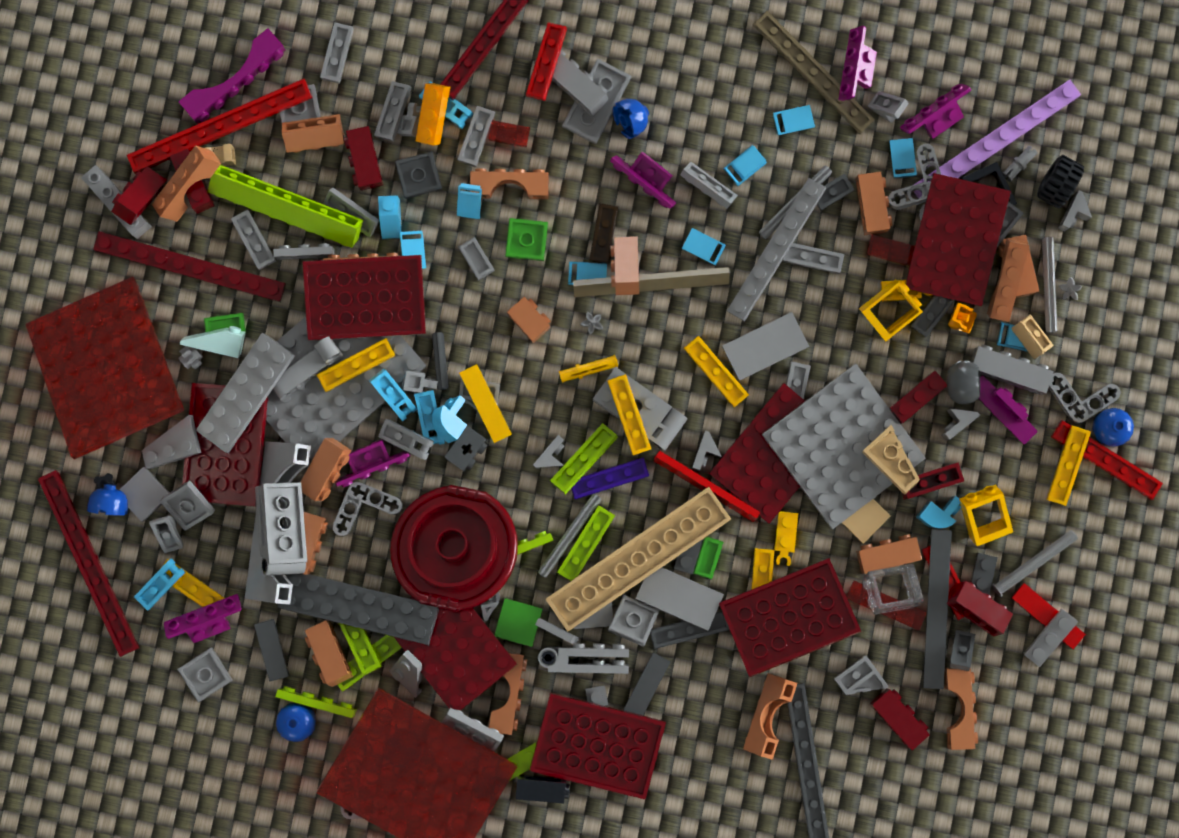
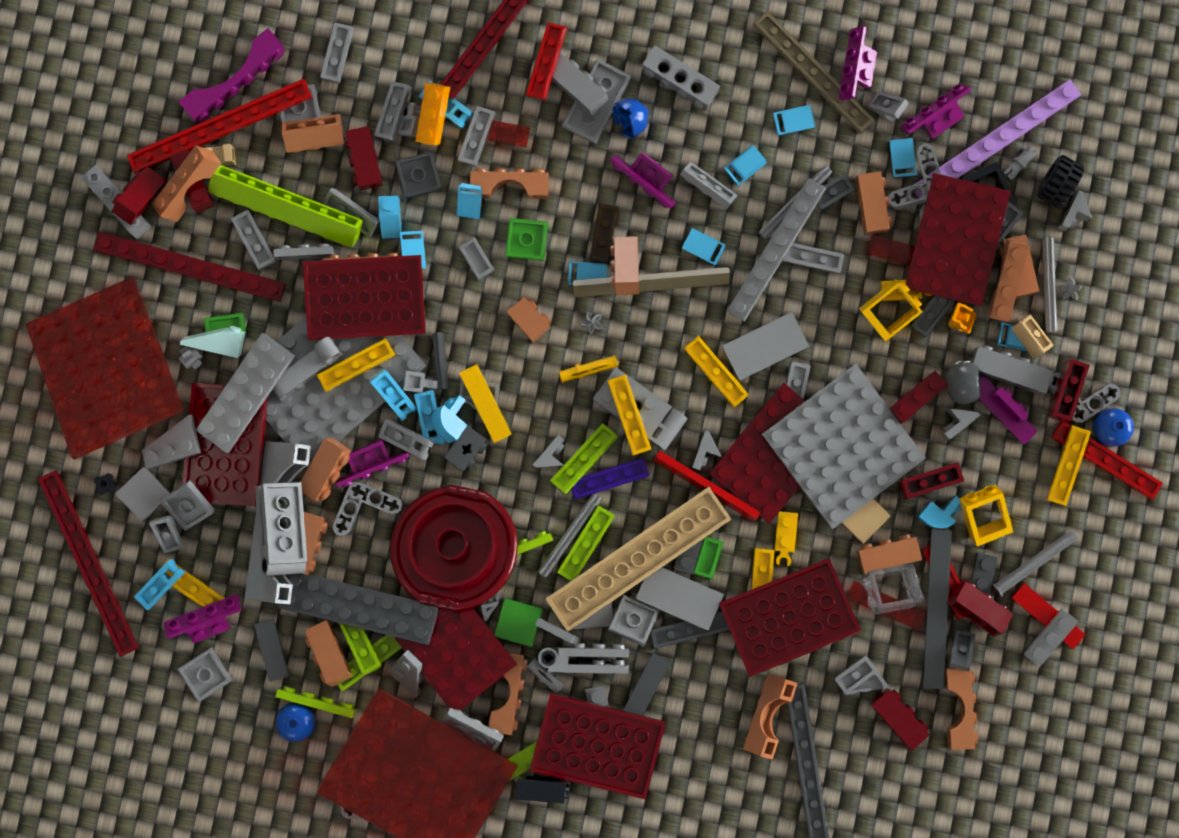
(108, 501): blue cylinder -> none
(555, 685): none -> light grey pin
(658, 58): none -> light grey brick
(891, 460): tan wing -> none
(1068, 390): none -> dark red brick

